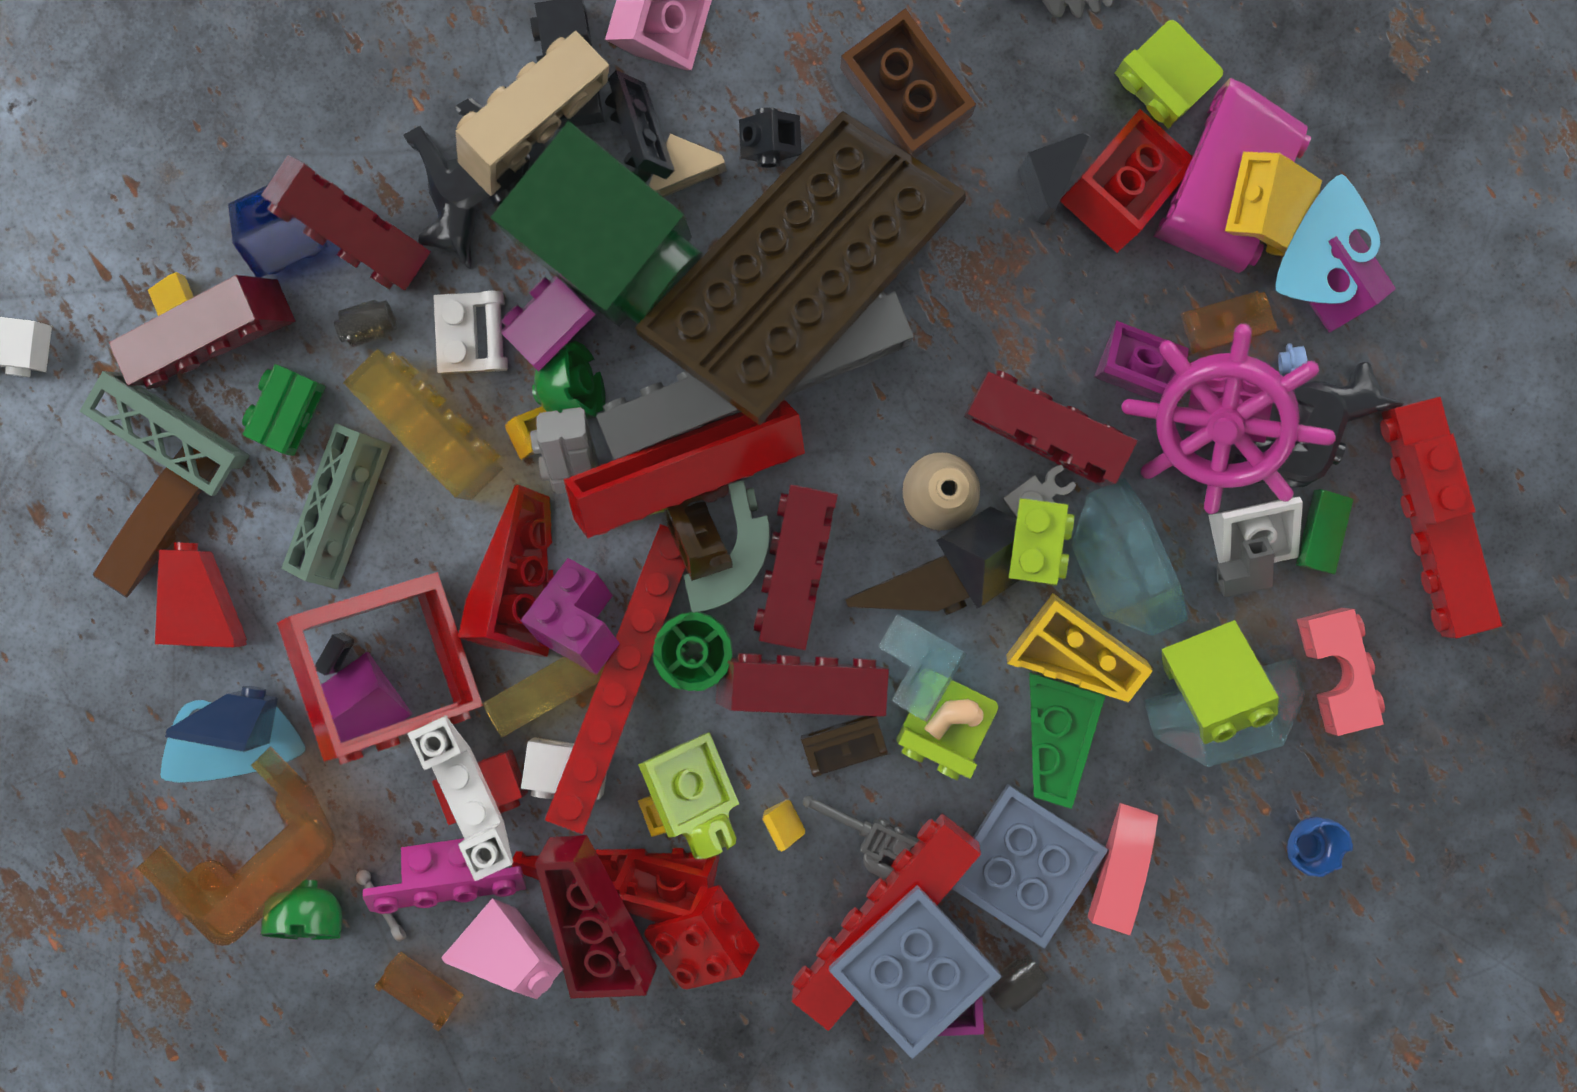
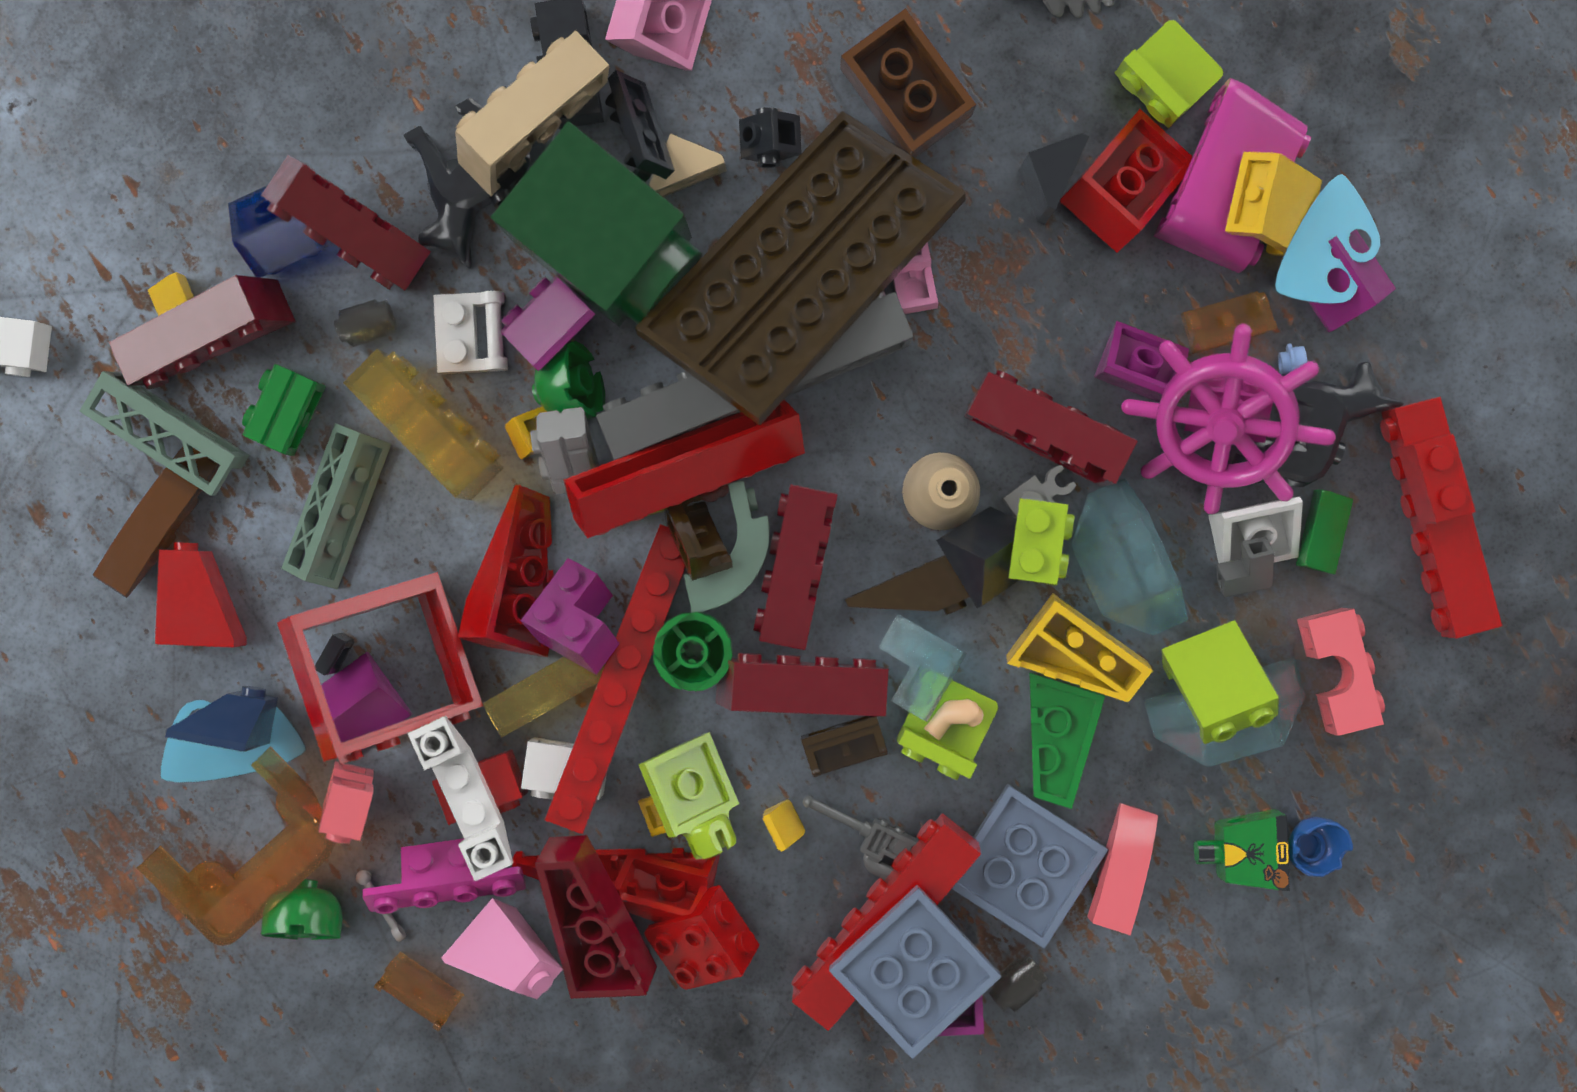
(346, 803): none -> coral arch
(916, 284): none -> bright pink slope
(1249, 850): none -> green torso

